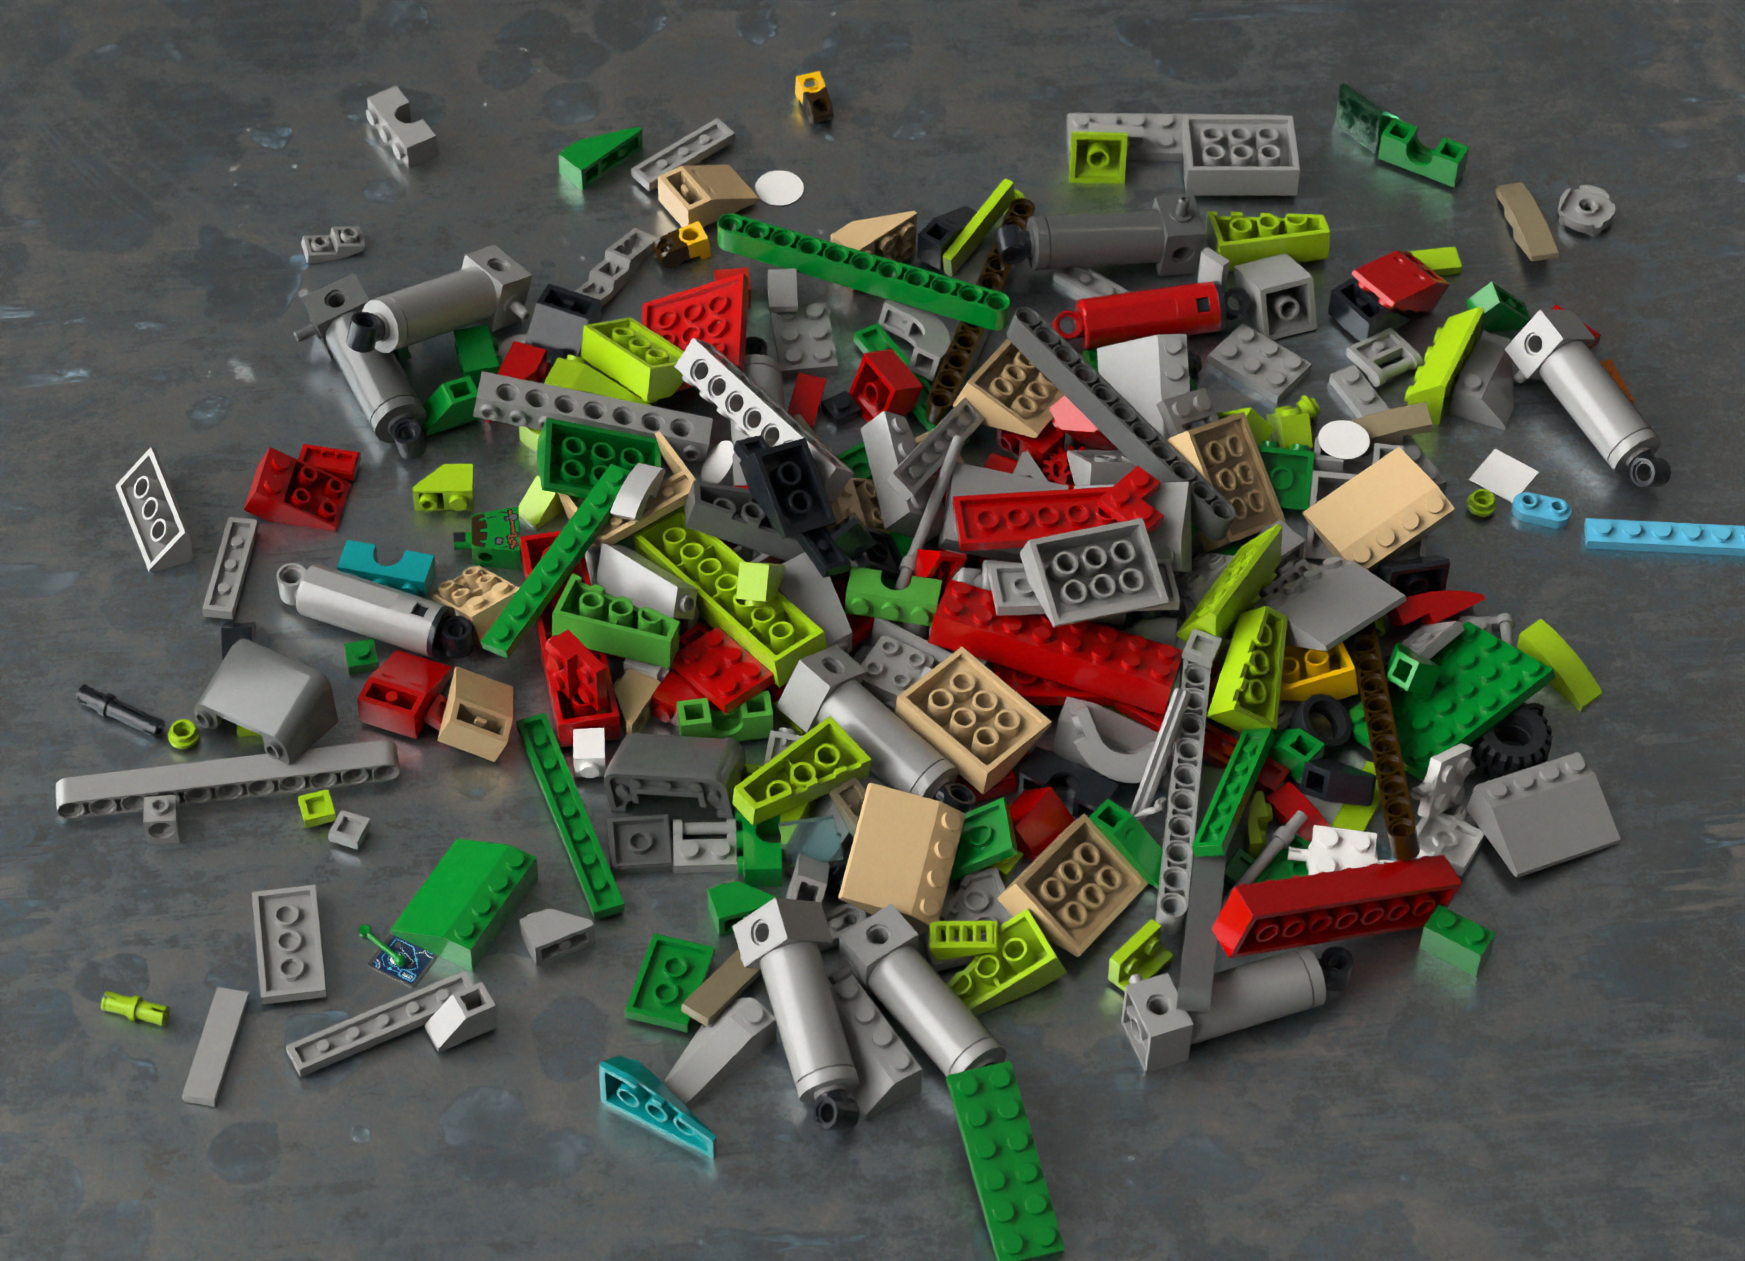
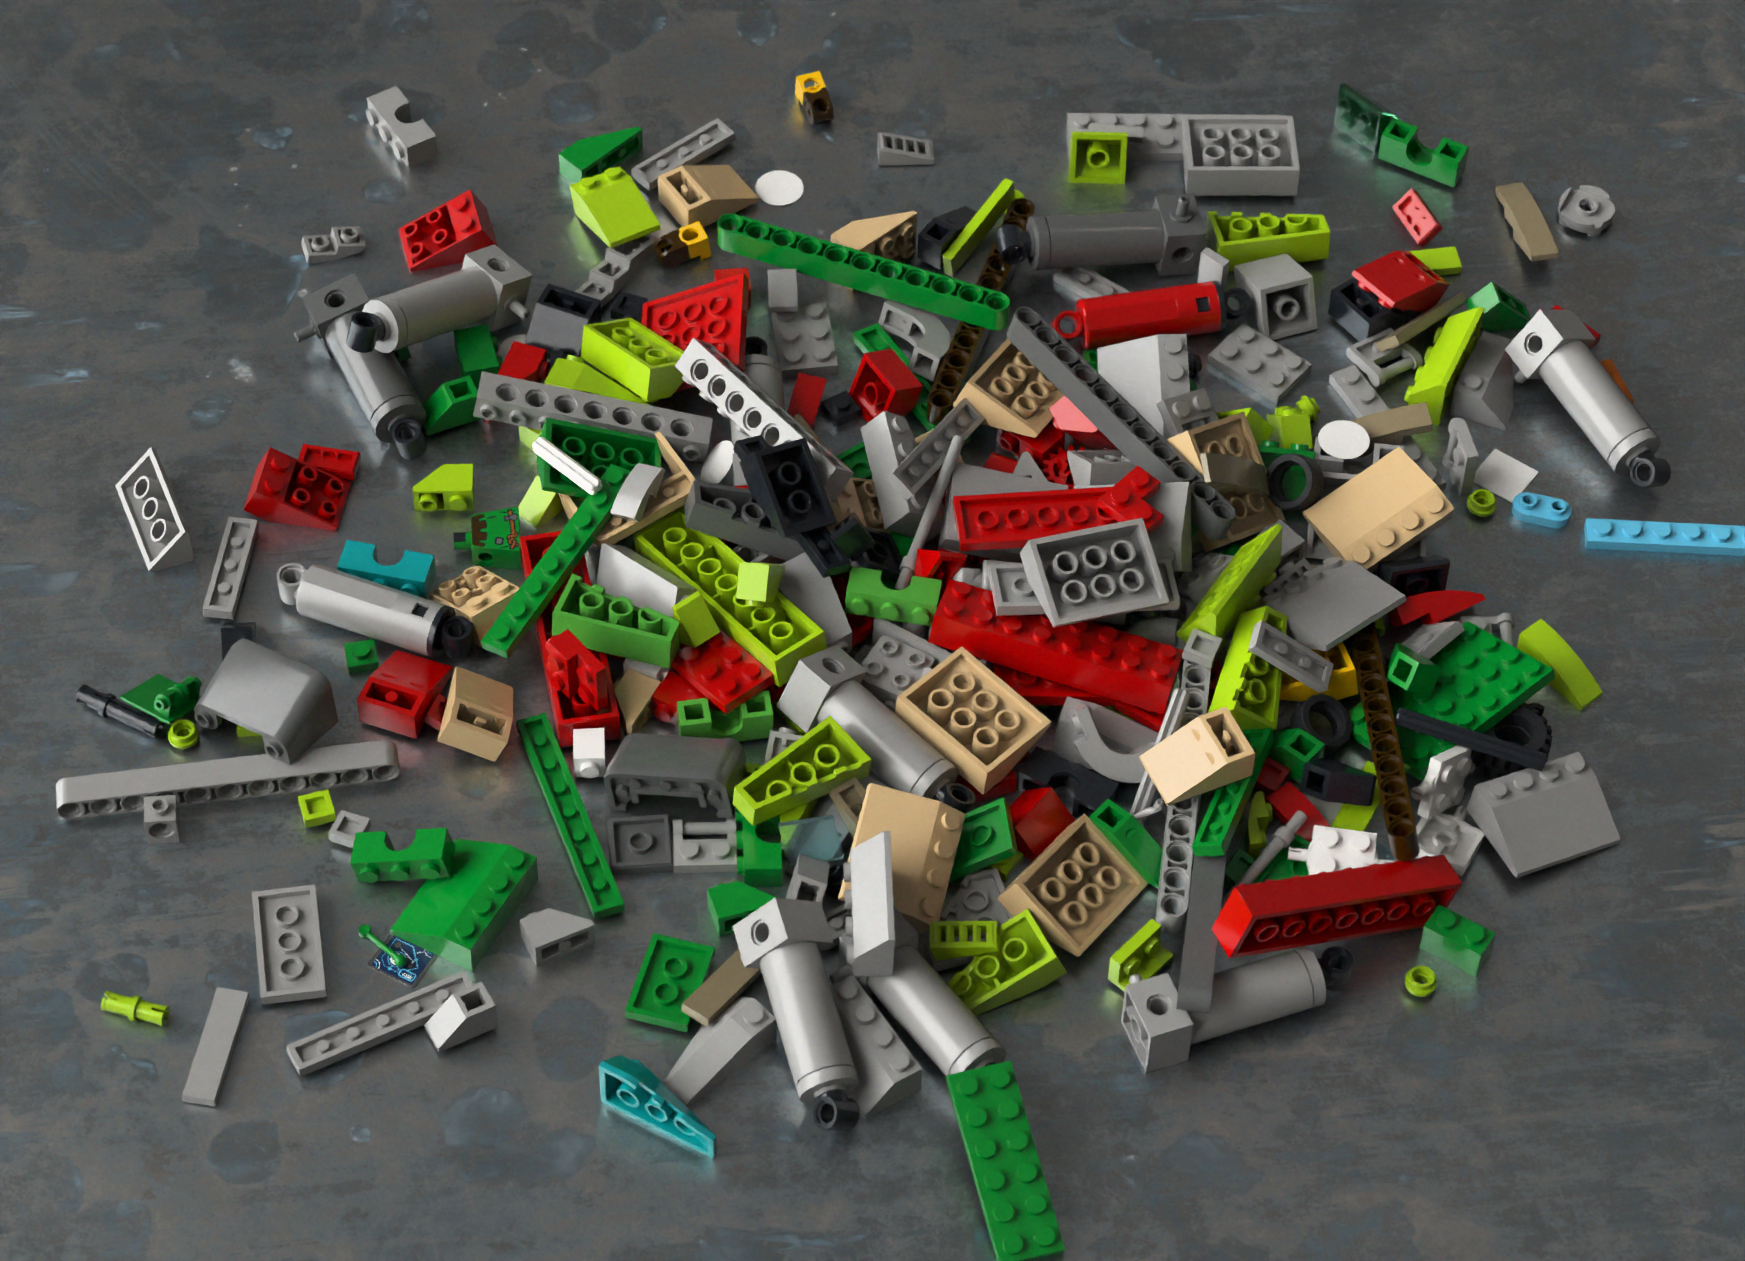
(164, 697): none -> green hinge
(426, 858): none -> green arch
(447, 233): none -> red slope
(567, 465): none -> white axle
(613, 207): none -> lime slope
(627, 306): none -> black plate
(695, 620): none -> lime slope
(870, 907): none -> slope
(895, 148): none -> light grey slope
(1199, 757): none -> slope
(1234, 474): none -> dark tan slope
(1290, 656): none -> light grey plate
(1313, 487): none -> black tyre
(1417, 217): none -> plate
(1420, 974): none -> lime plate
(1421, 322): none -> dark tan tile
(1461, 456): none -> light grey plate
(1470, 739): none -> black axle

